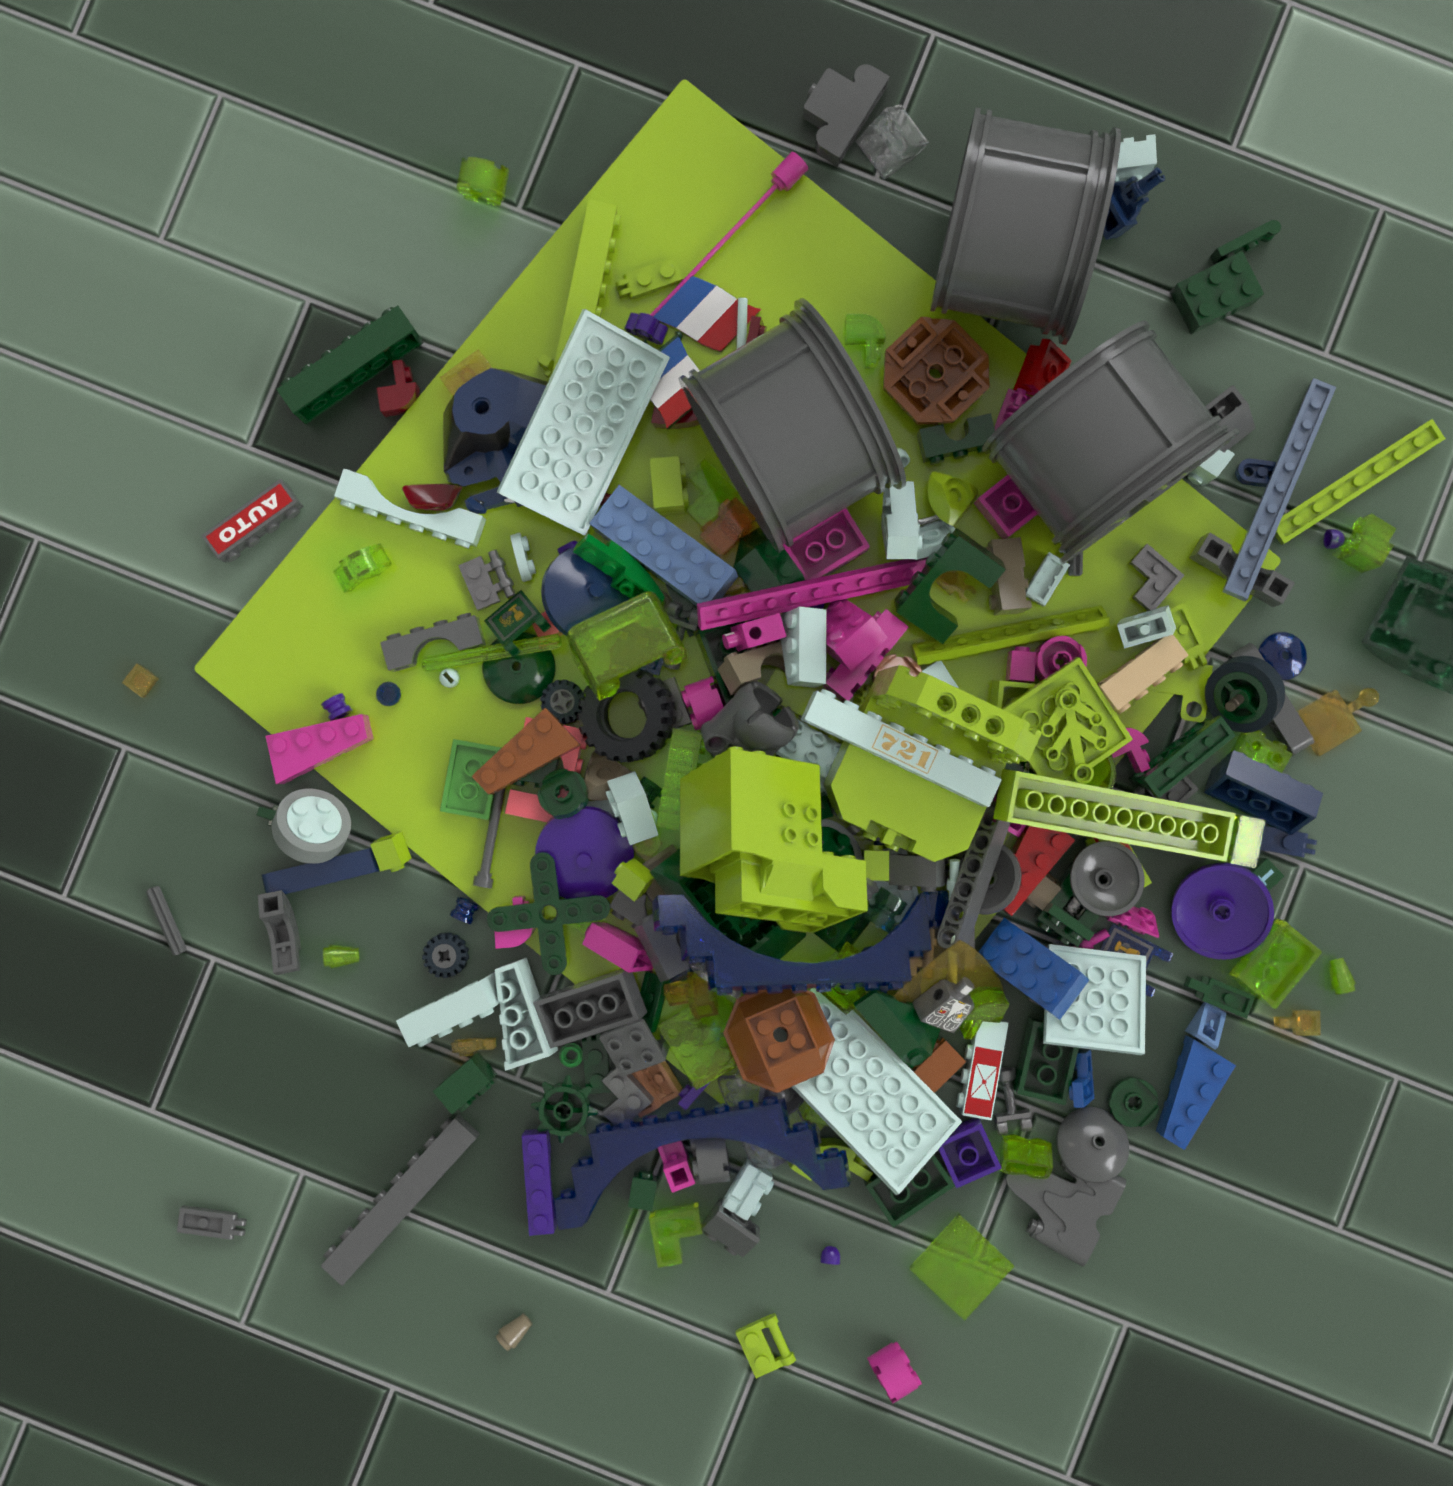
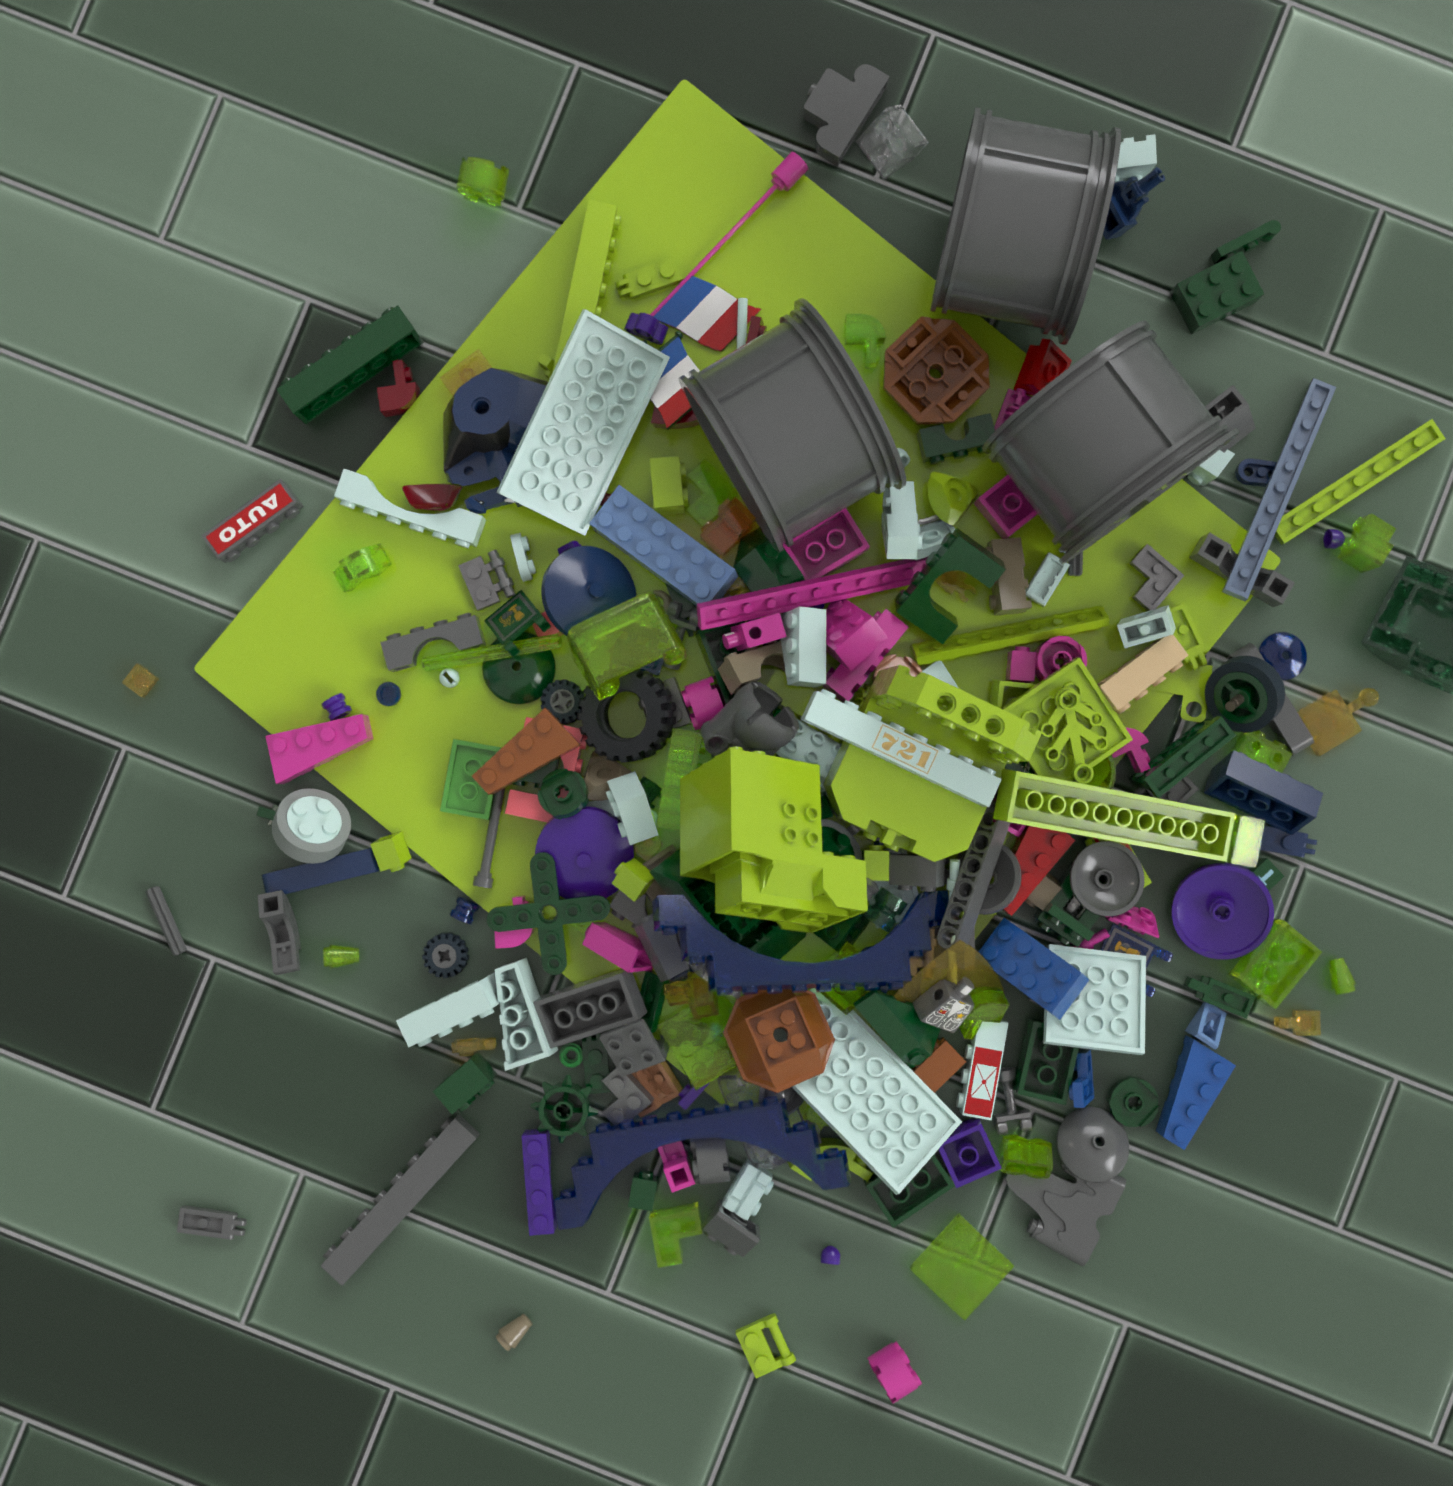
(627, 573): green slope -> none

